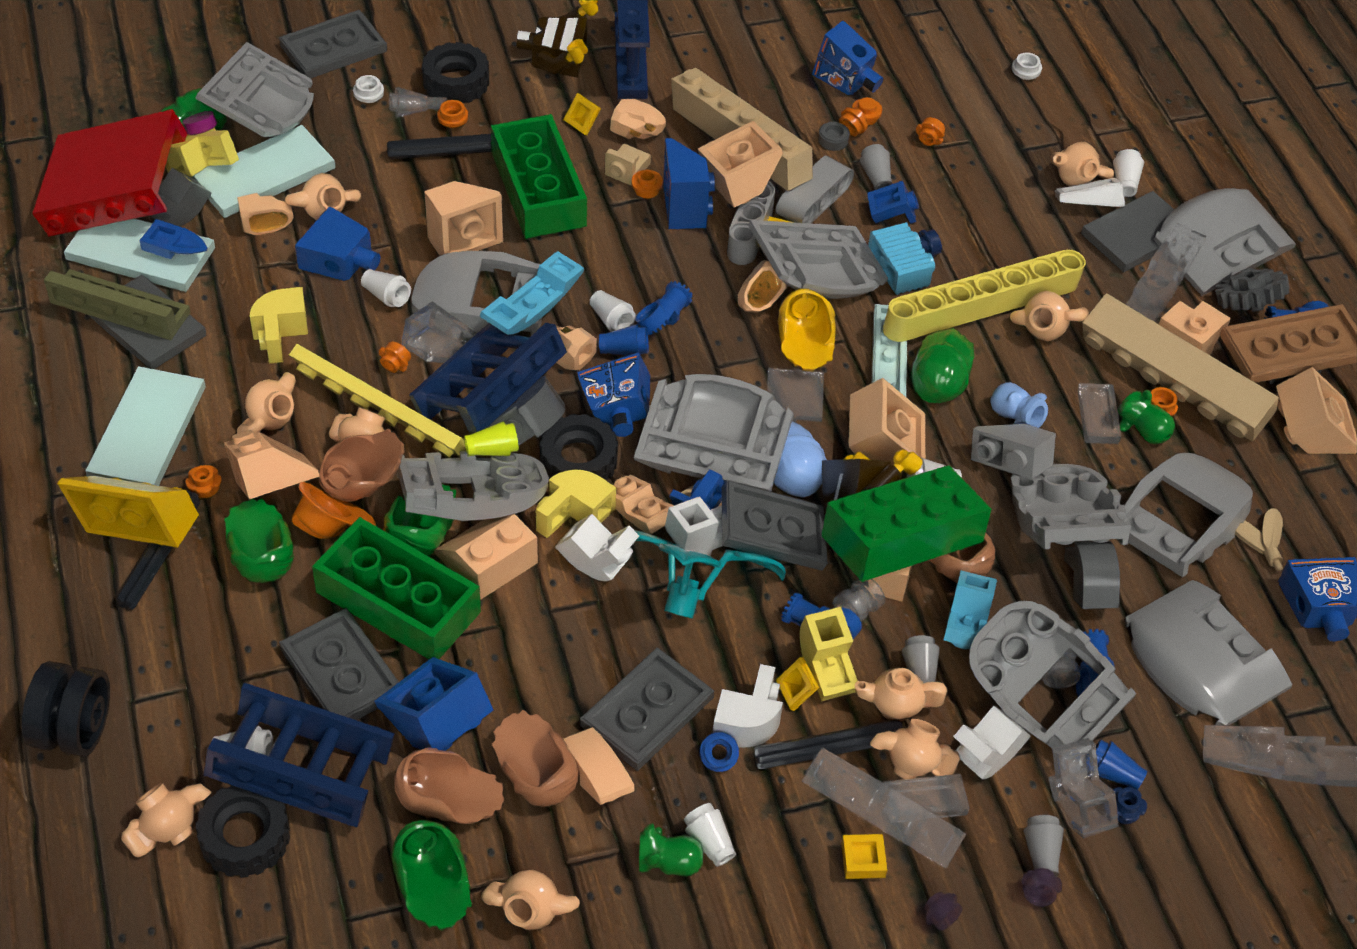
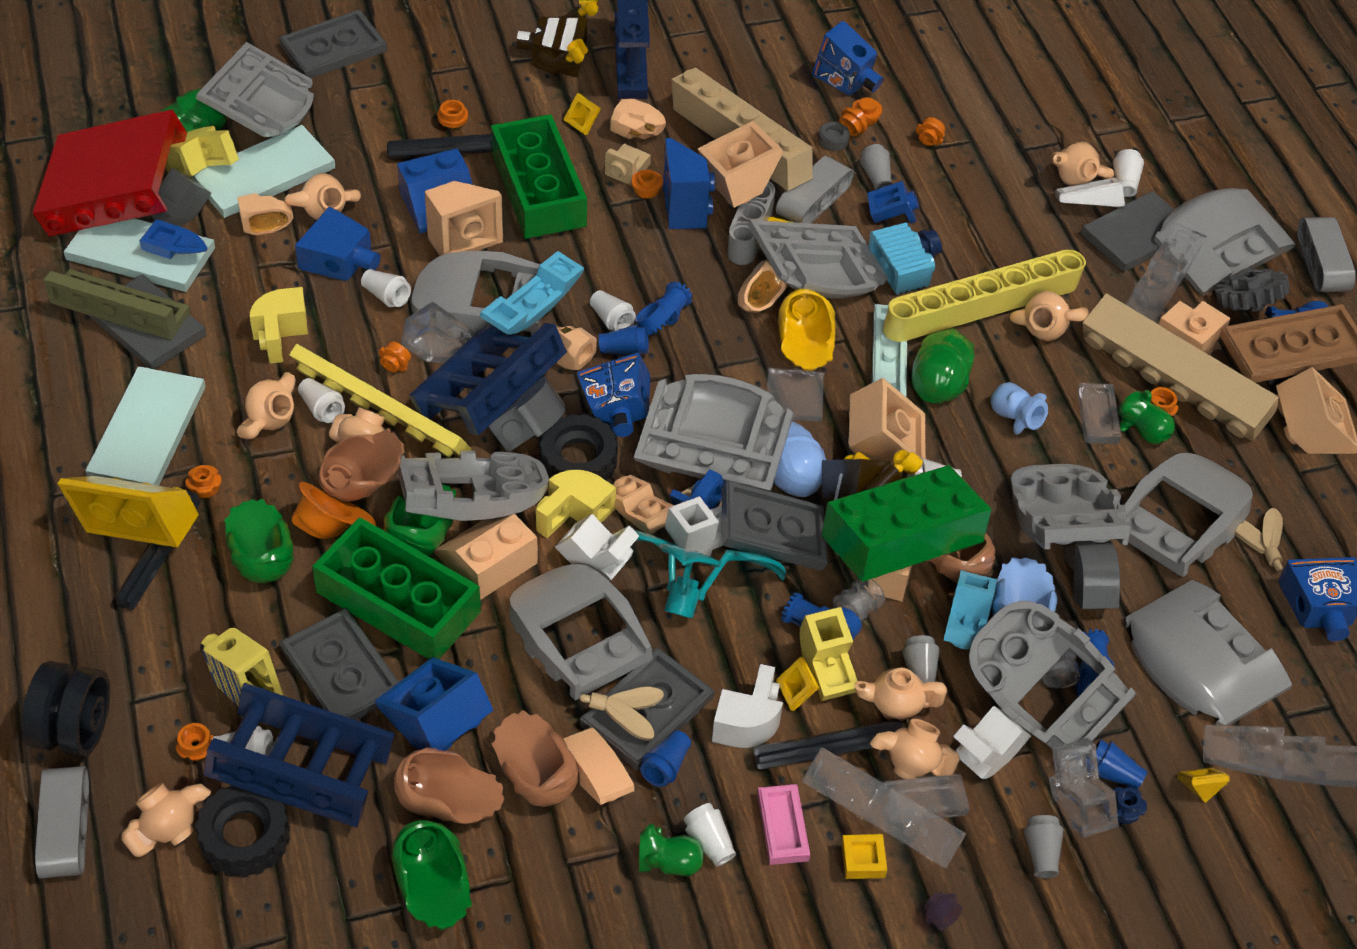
(62, 822): none -> light grey beam
(190, 734): none -> orange plate
(199, 123): magenta tile -> none
(233, 658): none -> light yellow torso
(266, 464): light nougat slope -> none
(321, 400): none -> white cone
(368, 89): white plate -> none
(407, 102): clear cone -> none
(427, 173): none -> blue slope
(456, 57): black tyre -> none
(492, 441): neon yellow cone -> none
(529, 899): light nougat piece -> none
(560, 595): none -> light grey slope
(622, 708): none -> tan piece
(664, 761): none -> blue cone
(728, 743): blue plate -> none
(783, 824): none -> bright pink tile
(1014, 448): light grey slope -> none
(1024, 581): none -> light blue hair
(1027, 66): white plate -> none
(1041, 886): plate -> none
(1204, 782): none -> yellow slope
(1326, 254): none -> light grey beam

